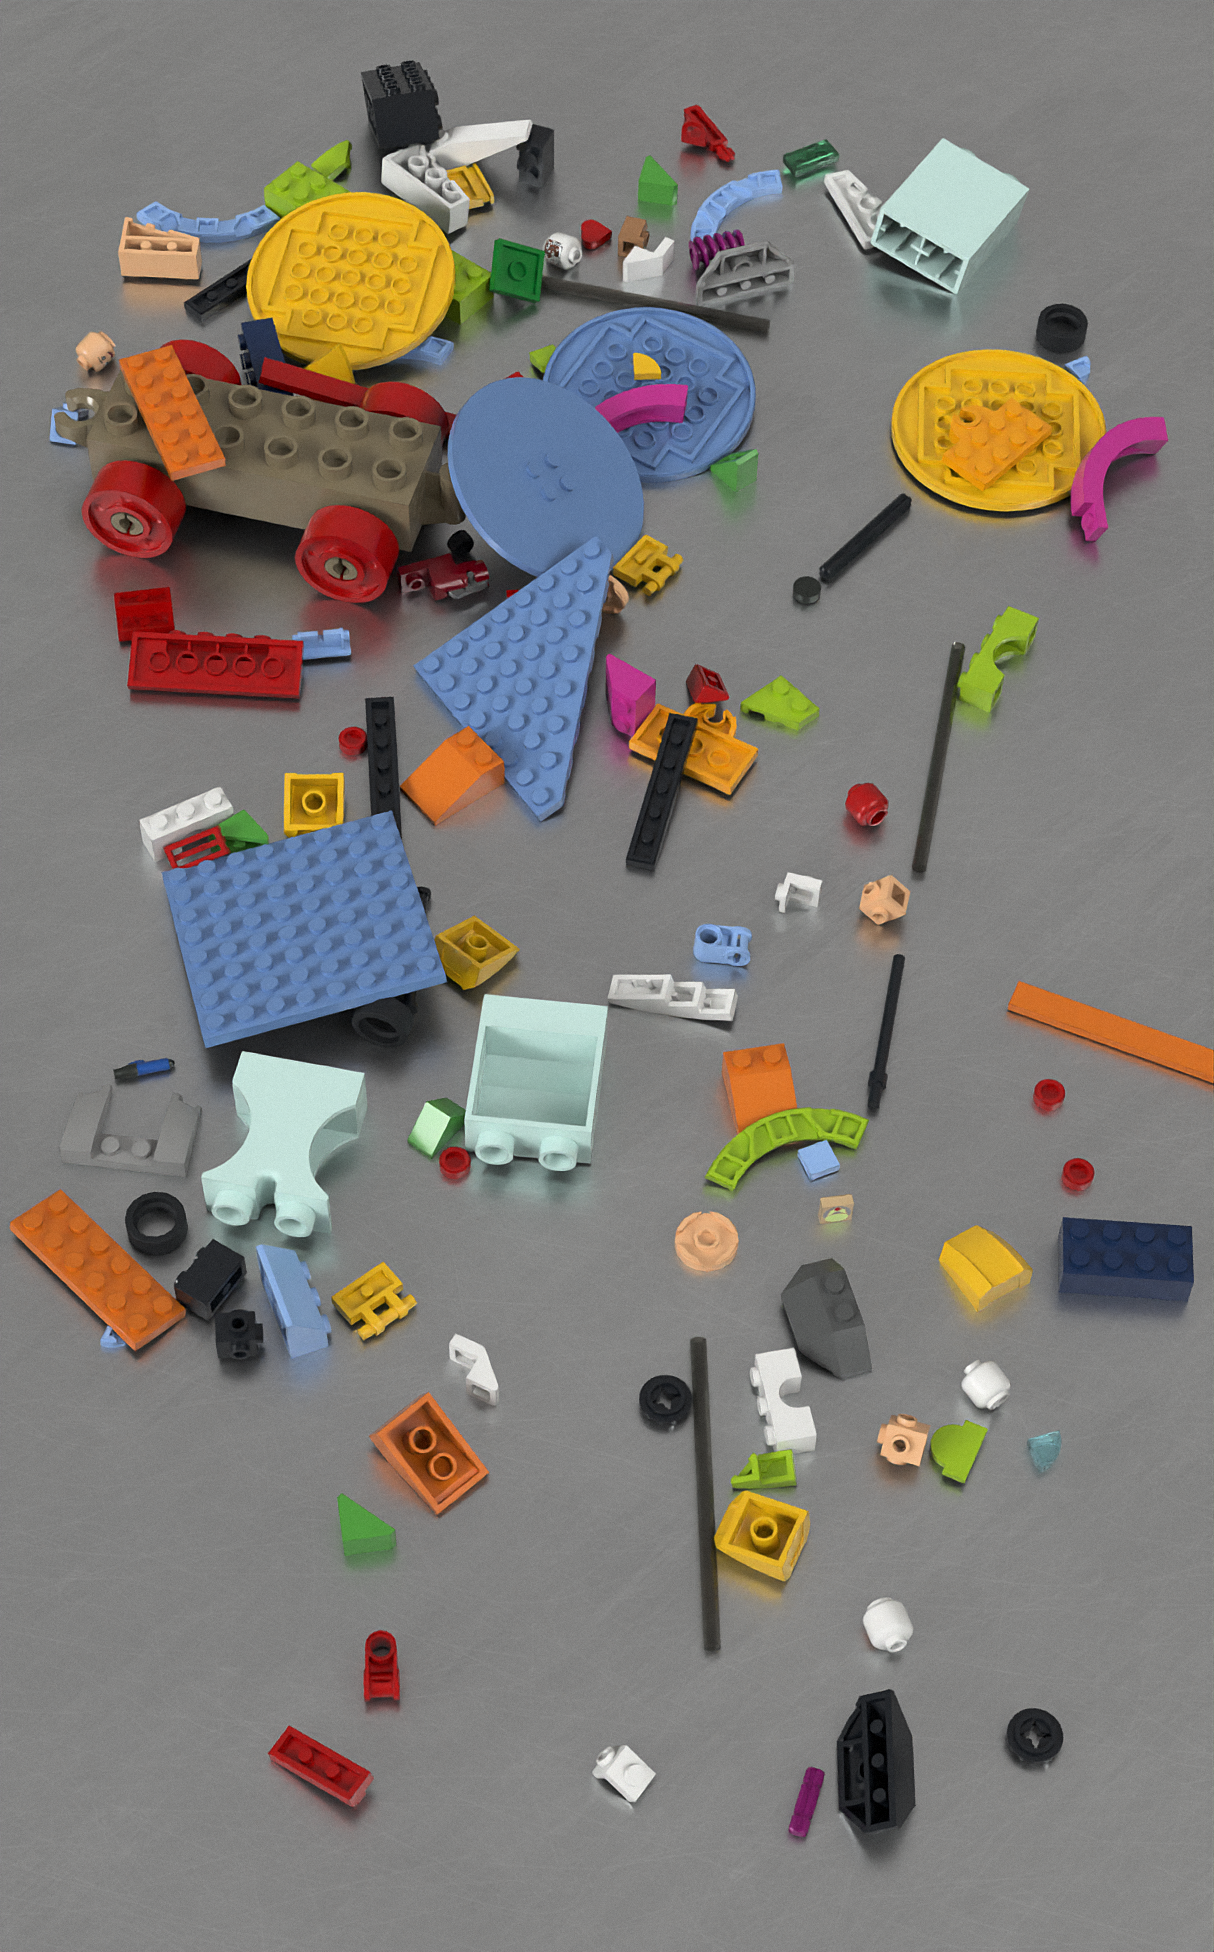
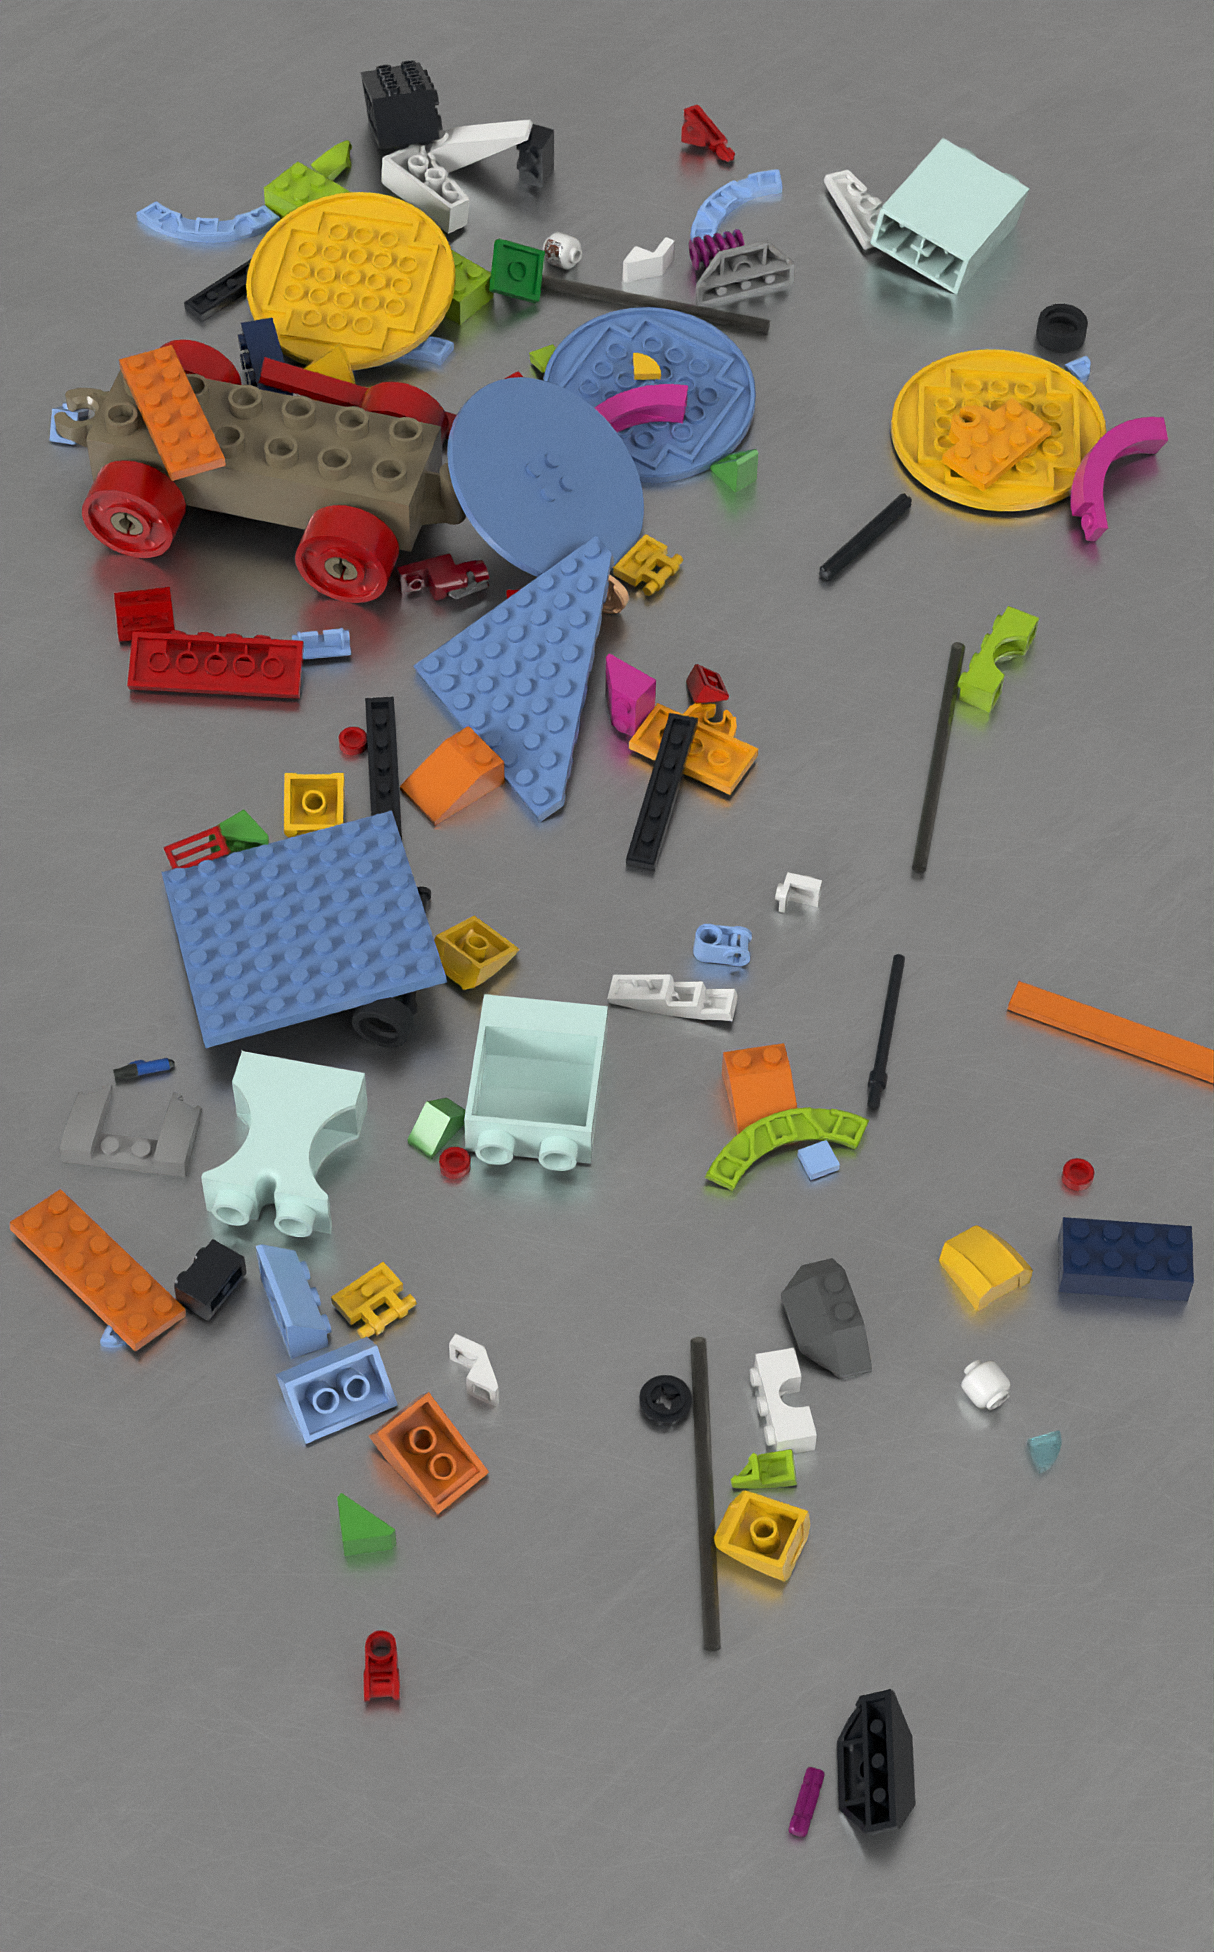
(95, 351): light nougat head -> none
(150, 1203): black tyre -> none
(158, 253): light nougat wedge -> none
(181, 819): white arch -> none
(237, 1334): black brick -> none
(321, 1766): red hinge -> none
(337, 1389): none -> light blue slope
(460, 543): black axle -> none
(472, 184): yellow plate -> none
(594, 234): red tile -> none
(623, 1771): white bracket -> none
(632, 234): medium nougat brick -> none
(656, 184): bright green slope -> none
(706, 1241): light nougat tile -> none
(782, 704): lime wing -> none
(806, 590): pearl dark grey tile -> none
(810, 158): clear green plate -> none
(836, 1208): tan tile -> none
(867, 804): red head -> none
(884, 900): light nougat brick -> none
(888, 1624): white head -> none
(903, 1439): light nougat brick -> none
(957, 1448): lime piece -> none
(1045, 1725): black gear -> none
(1049, 1094): red tile -> none

